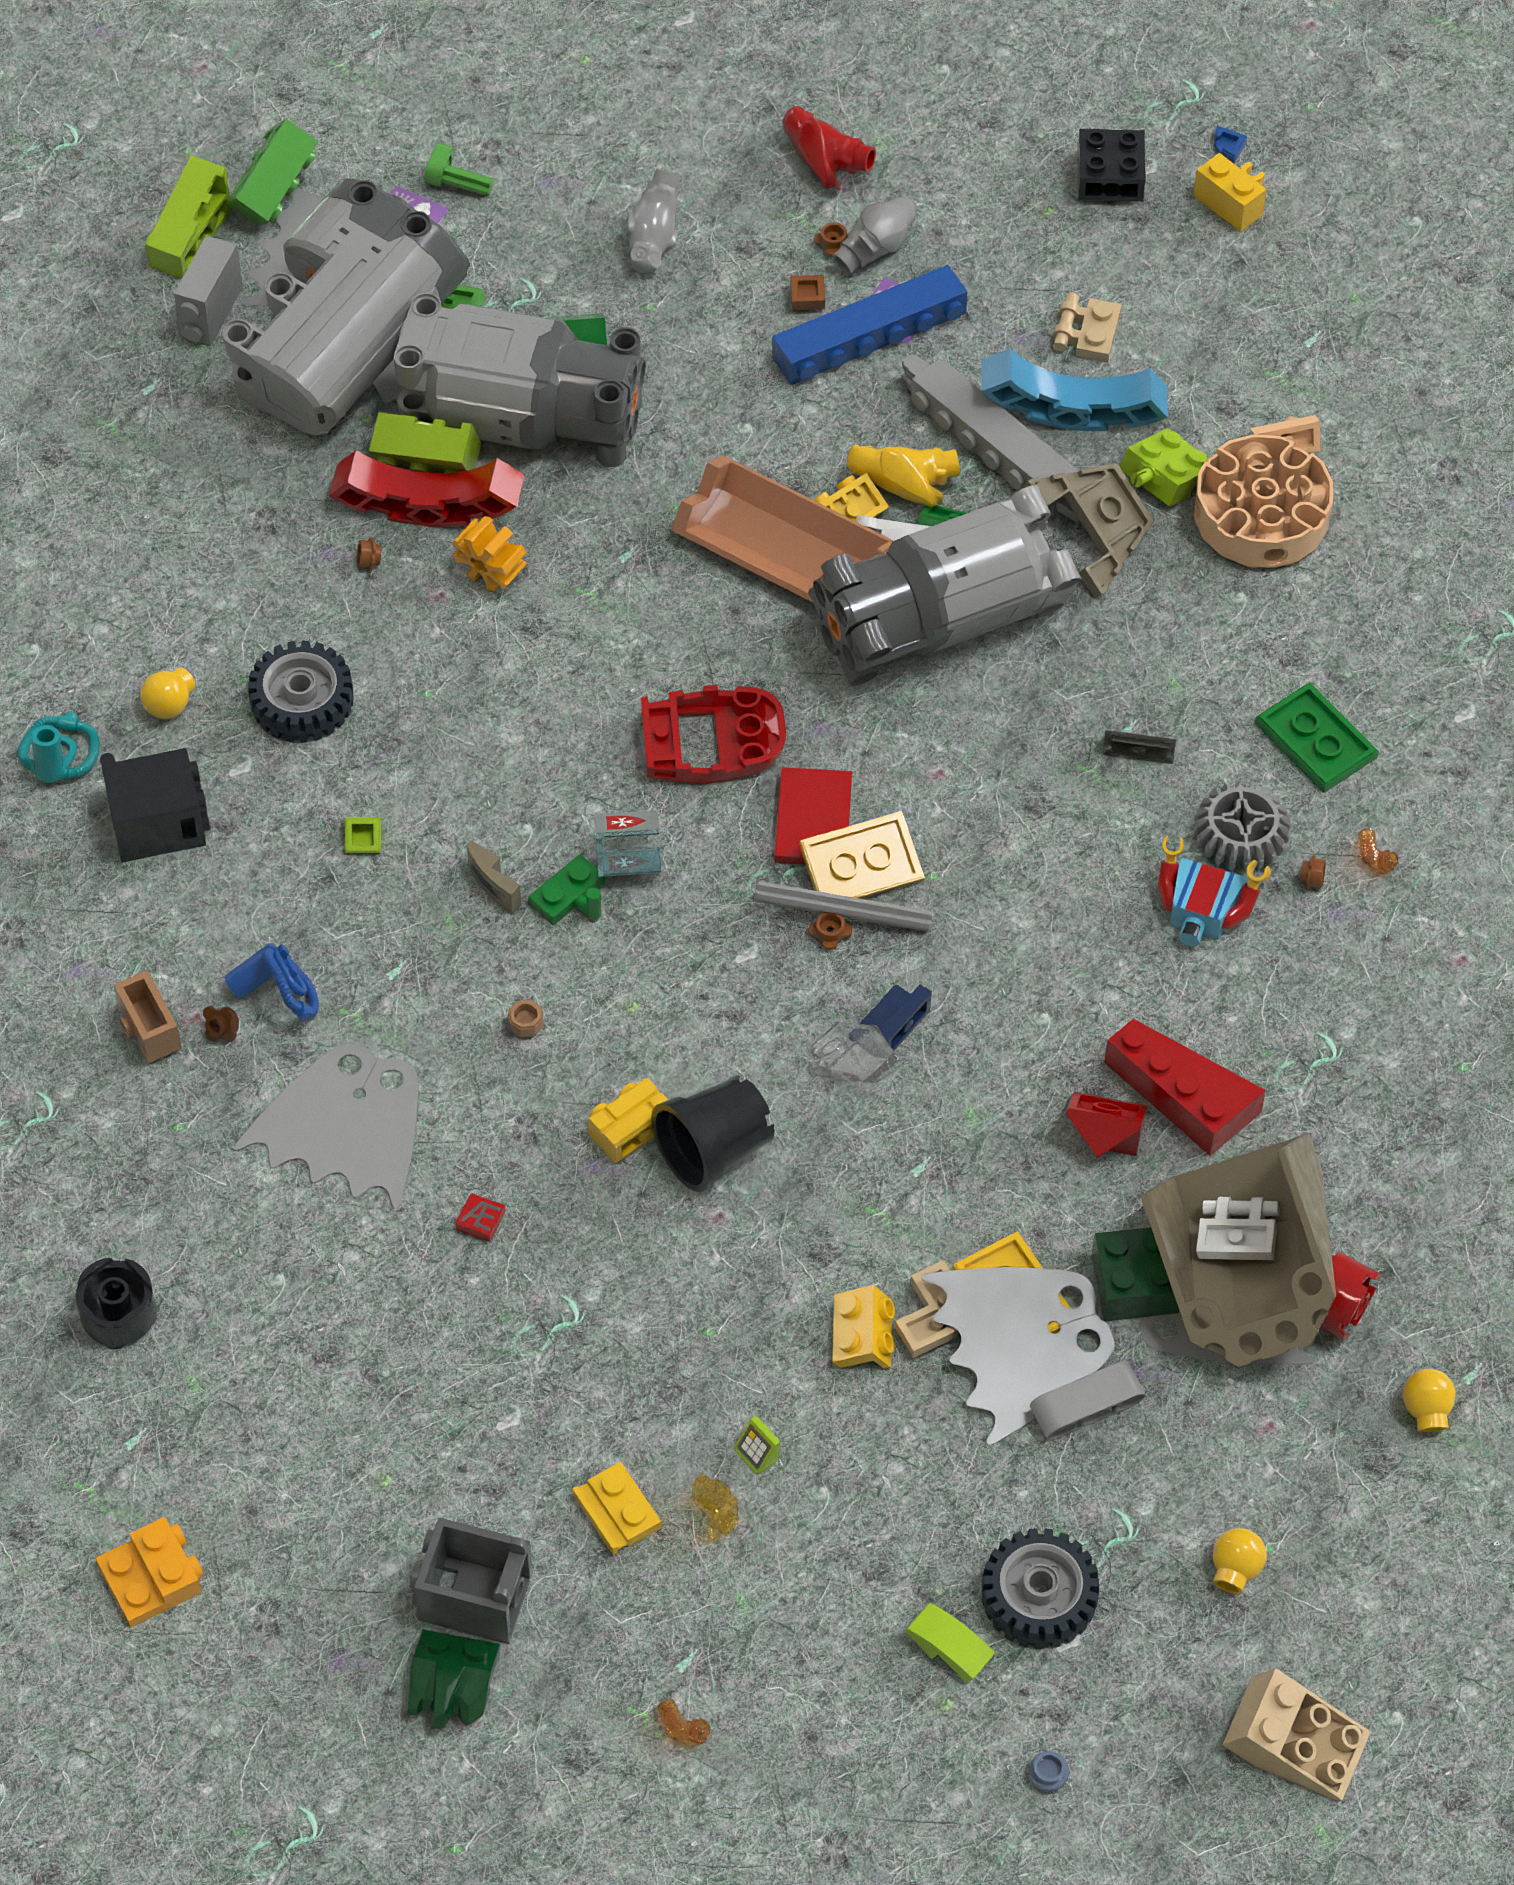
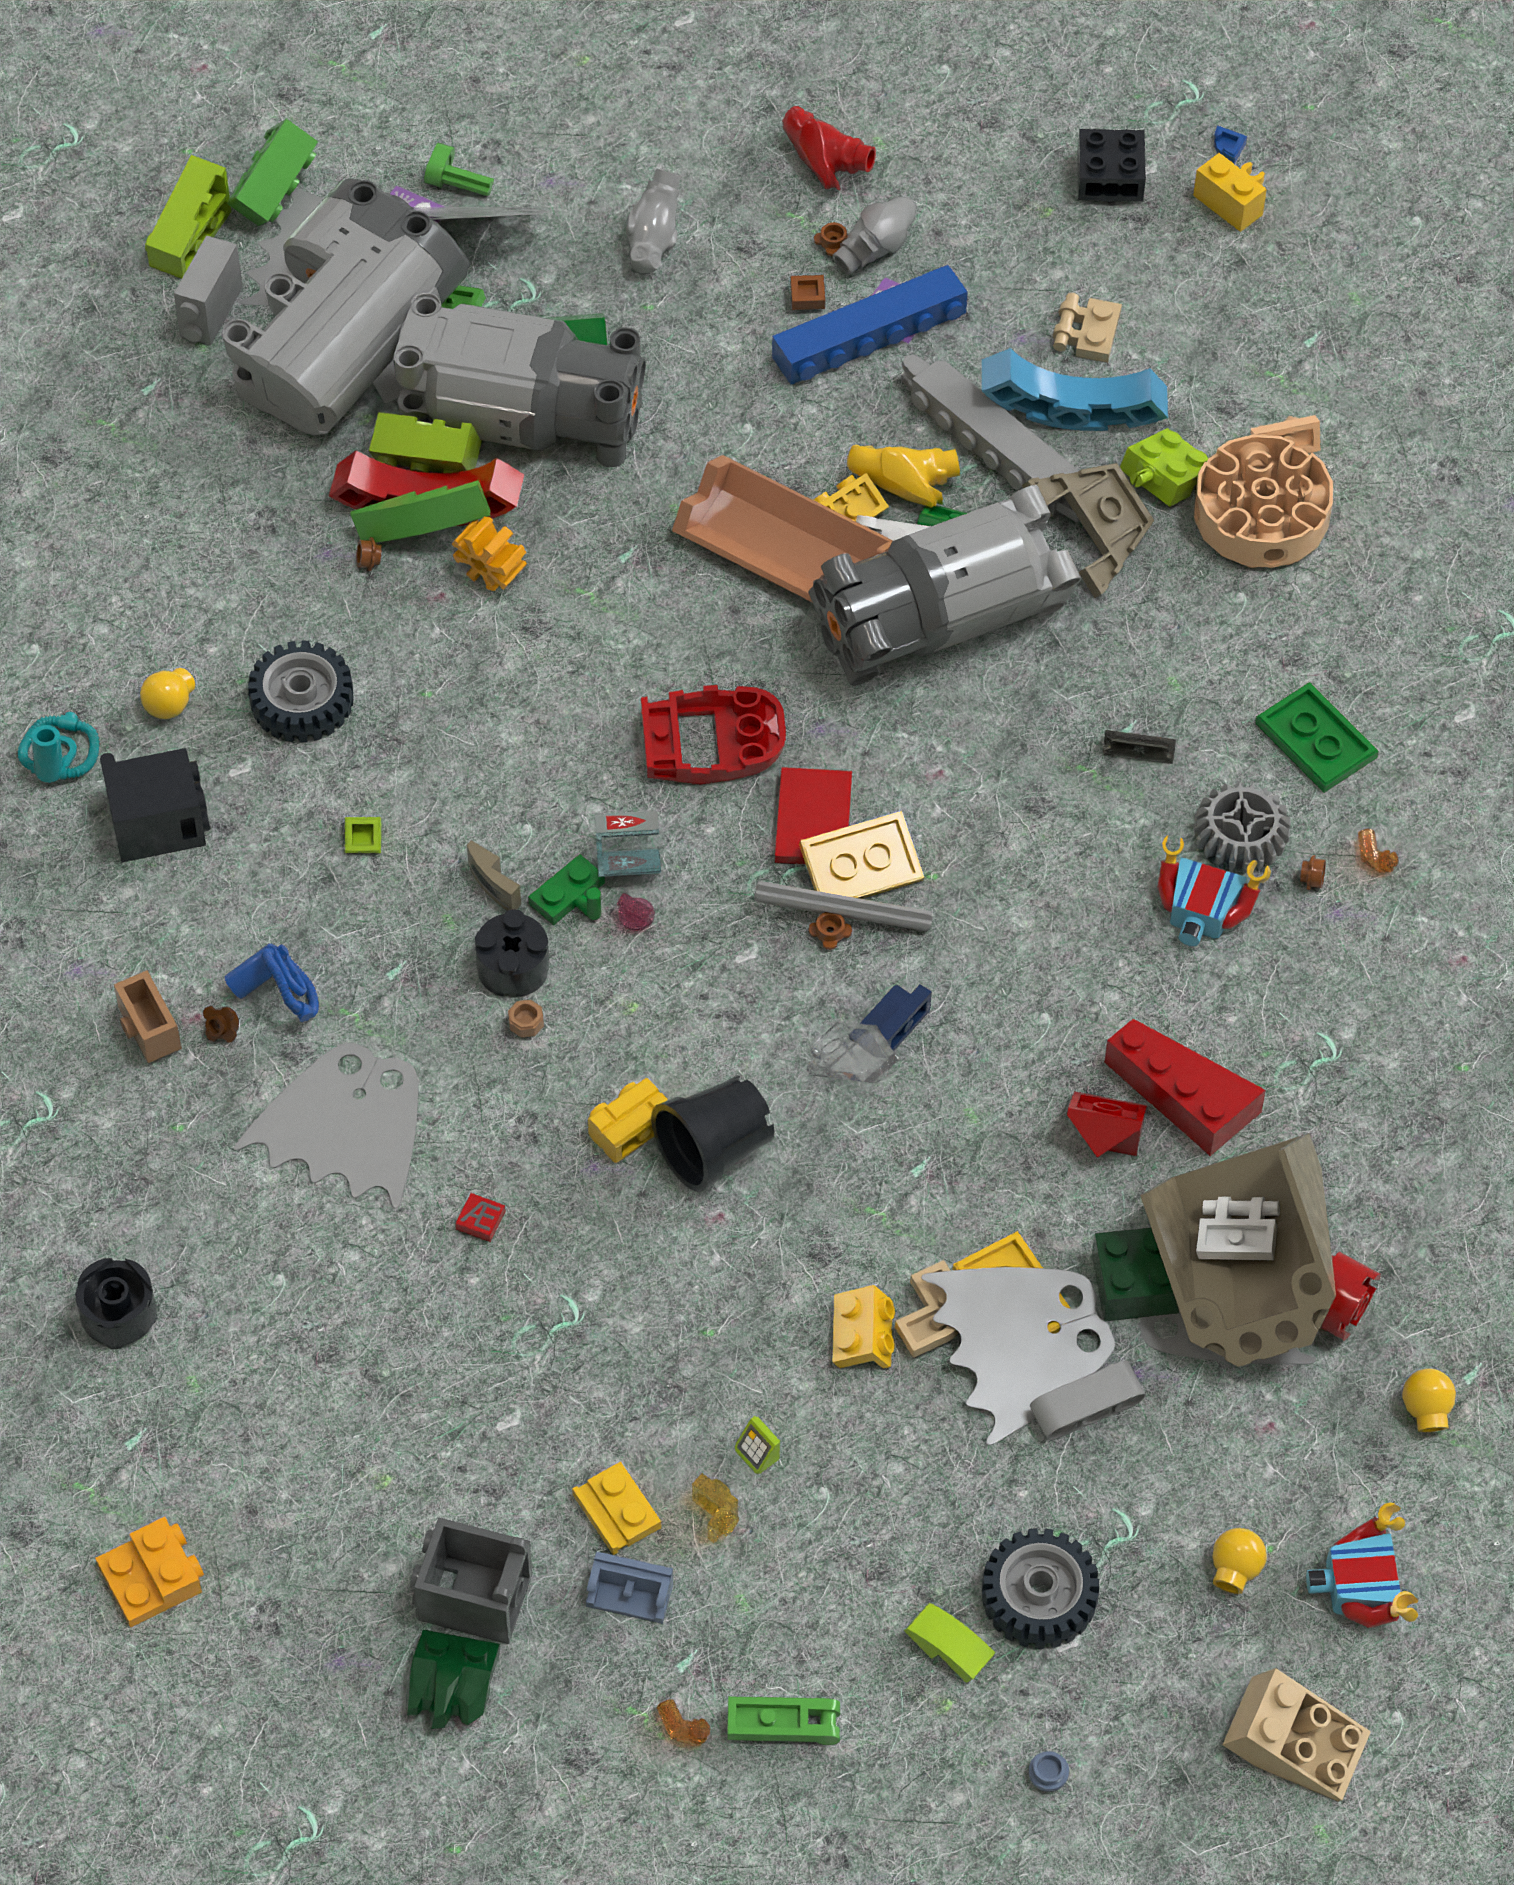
(421, 513): none -> bright green slope
(473, 212): none -> light grey piece
(512, 954): none -> black brick
(629, 1587): none -> sand blue hinge
(635, 913): none -> clear pink plate
(783, 1719): none -> bright green plate
(1364, 1574): none -> torso

